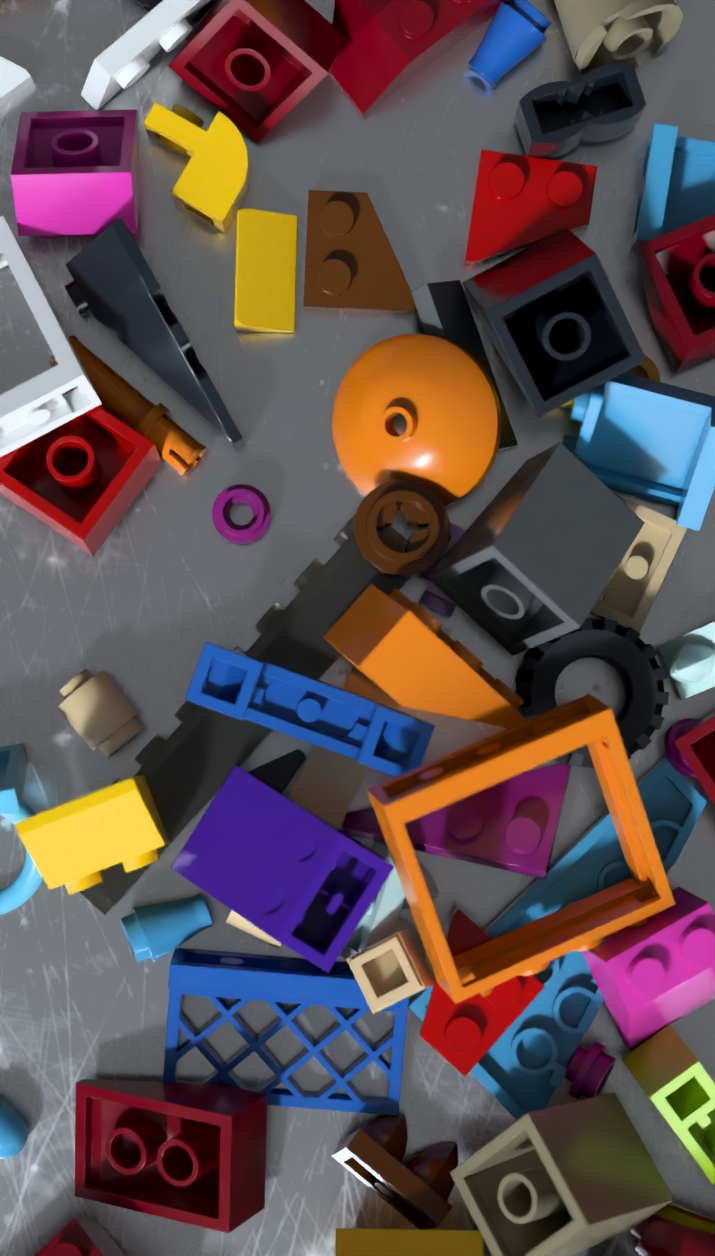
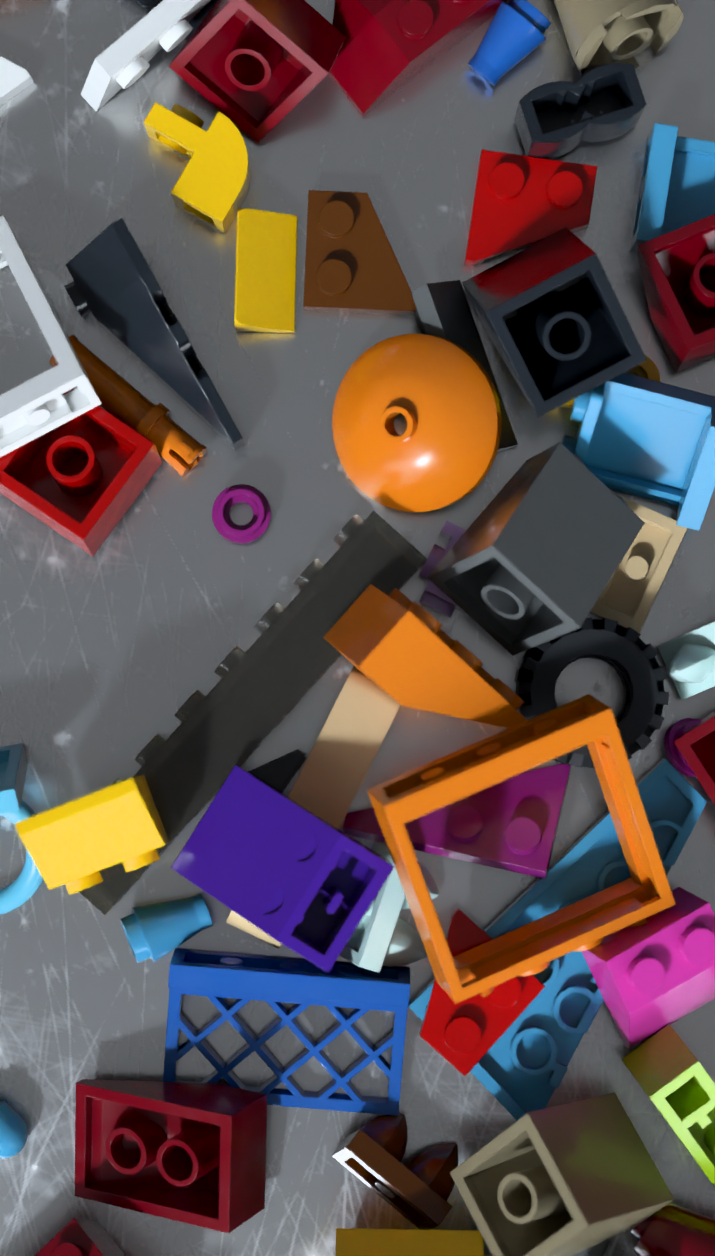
(75, 172): dark pink slope -> none
(99, 712): tan brick -> none
(309, 710): blue slope -> none
(390, 971): tan slope -> none
(419, 507): reddish brown gear -> none
(589, 1071): magenta plate -> none

